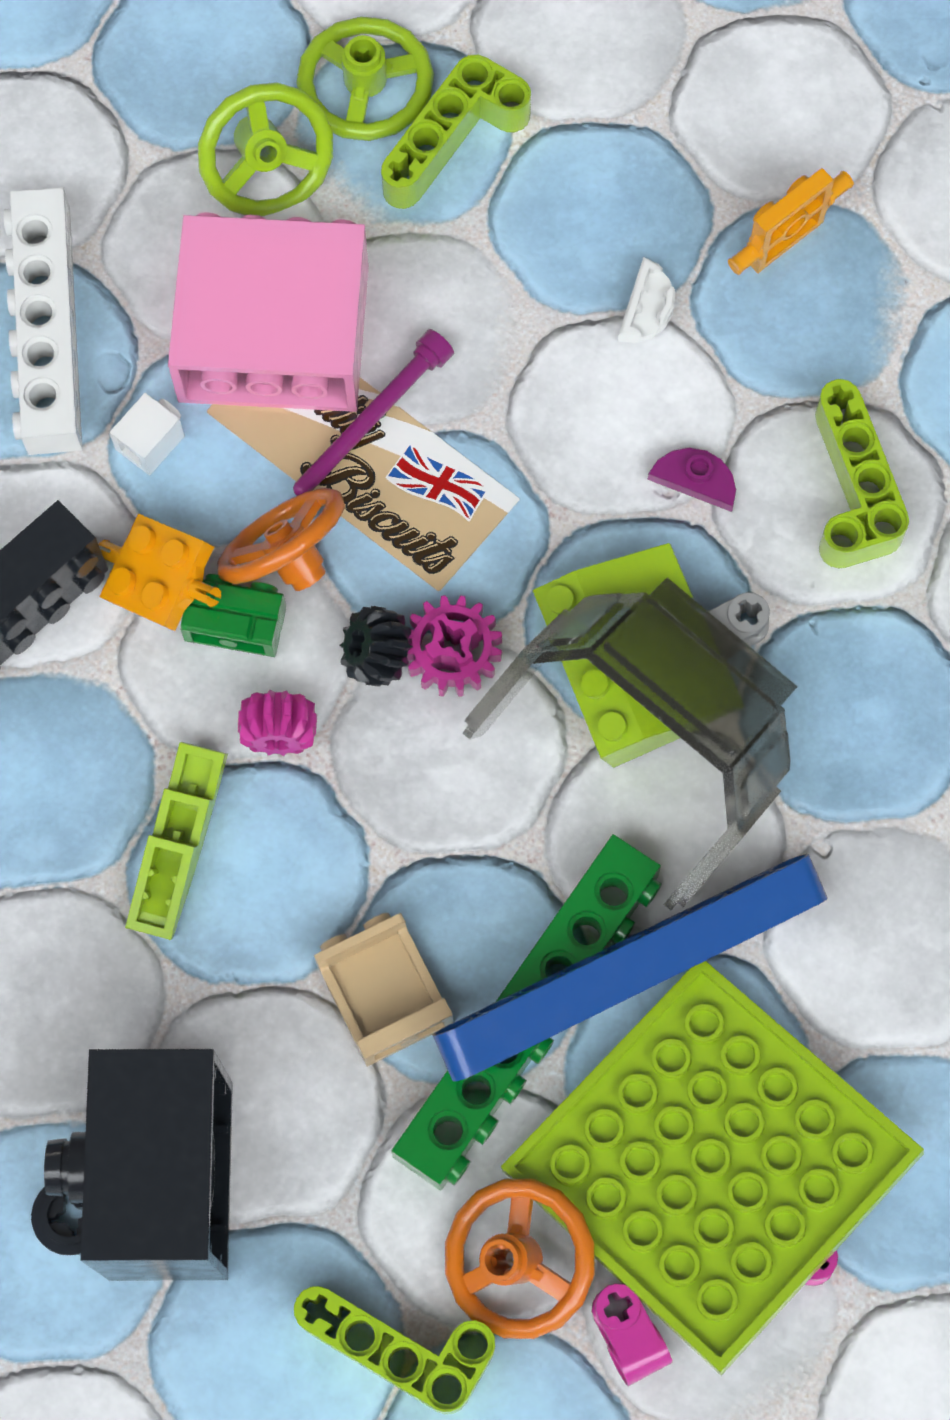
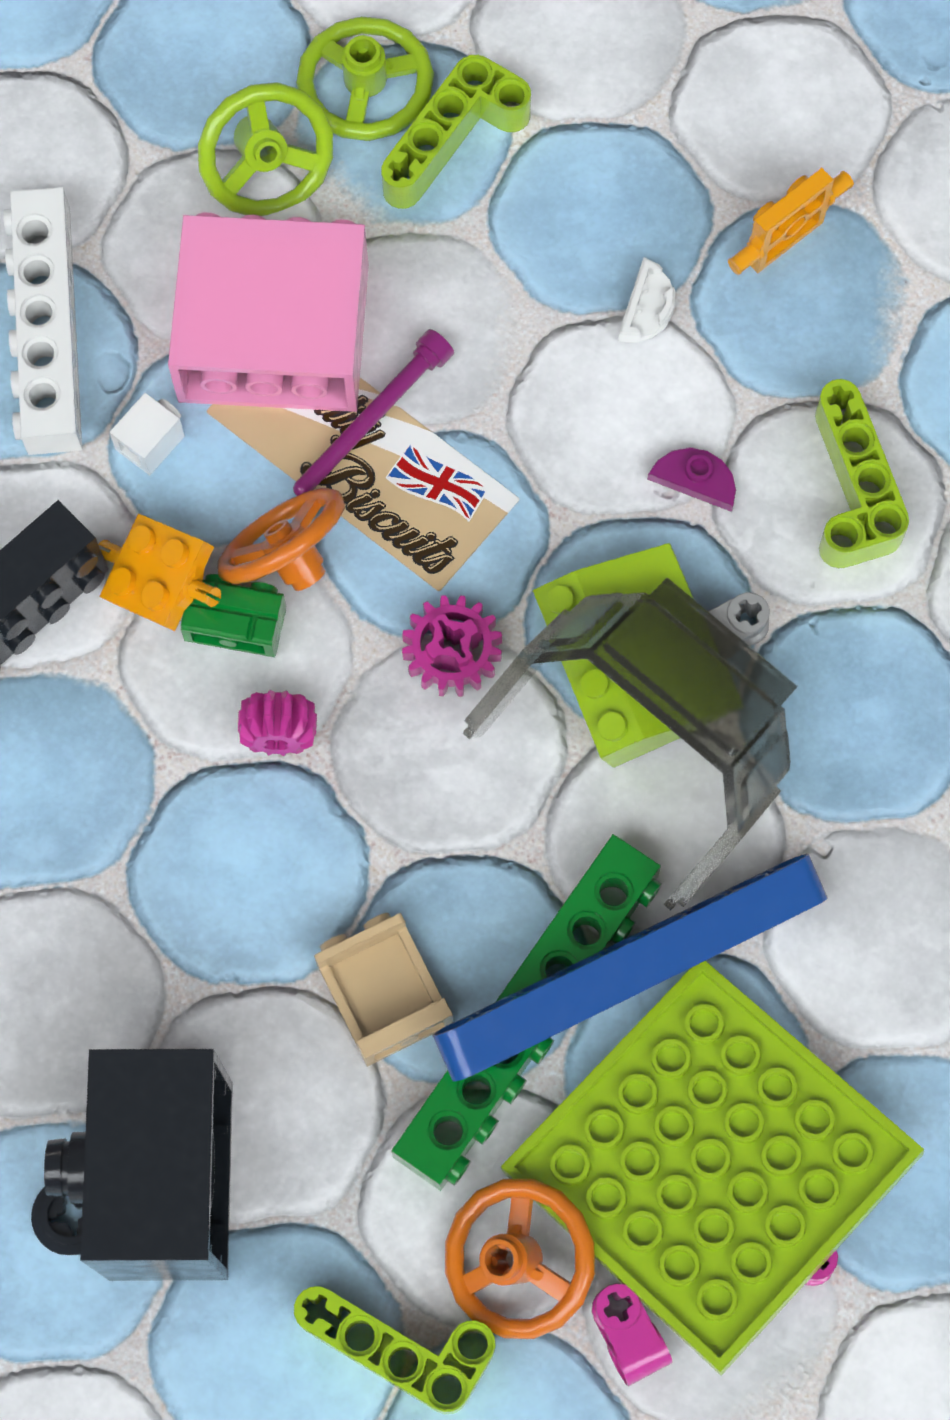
(176, 841): lime slope -> none
(375, 646): black gear -> none

